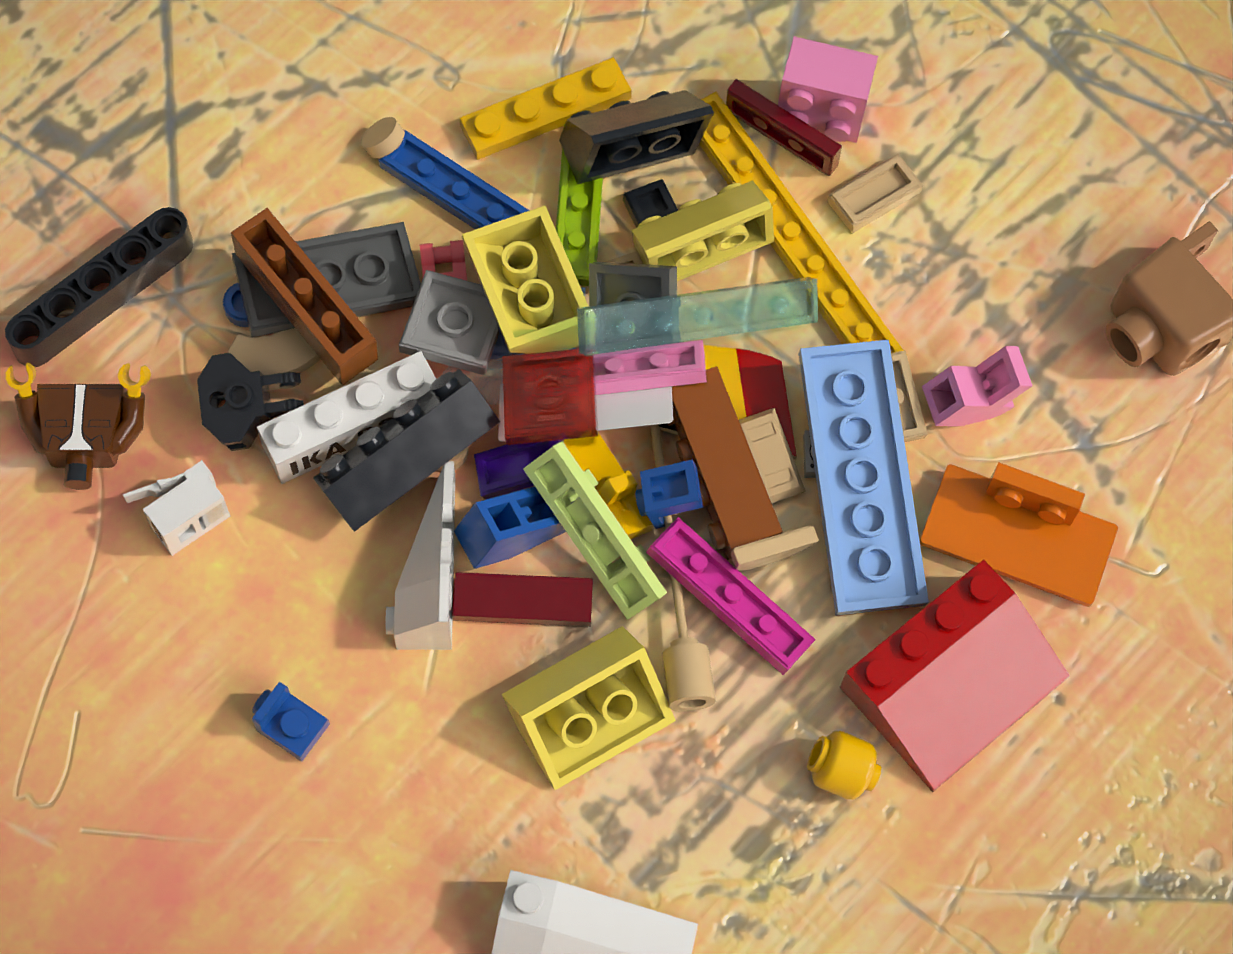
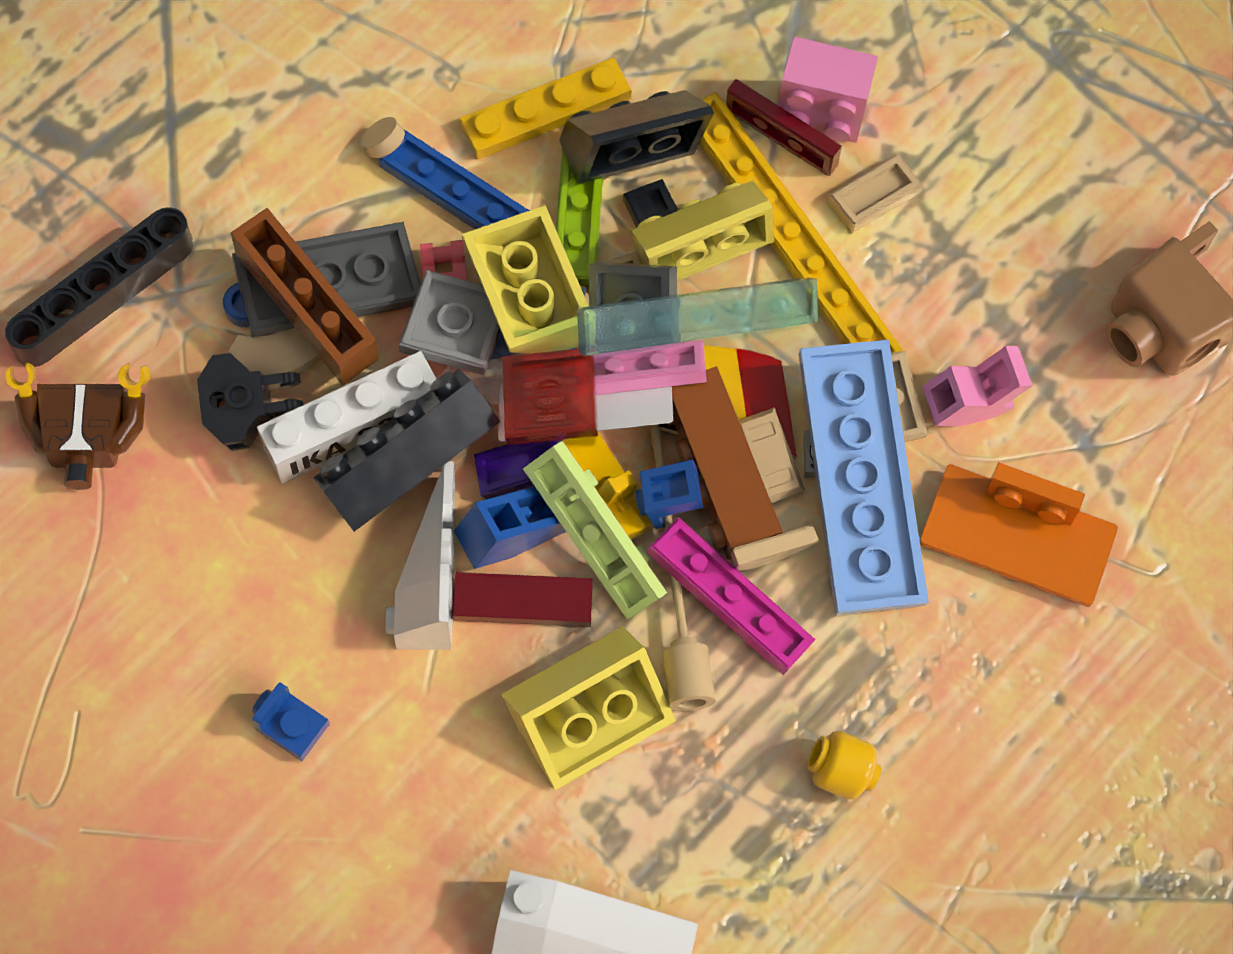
(187, 508): white piece -> none
(955, 675): slope -> none

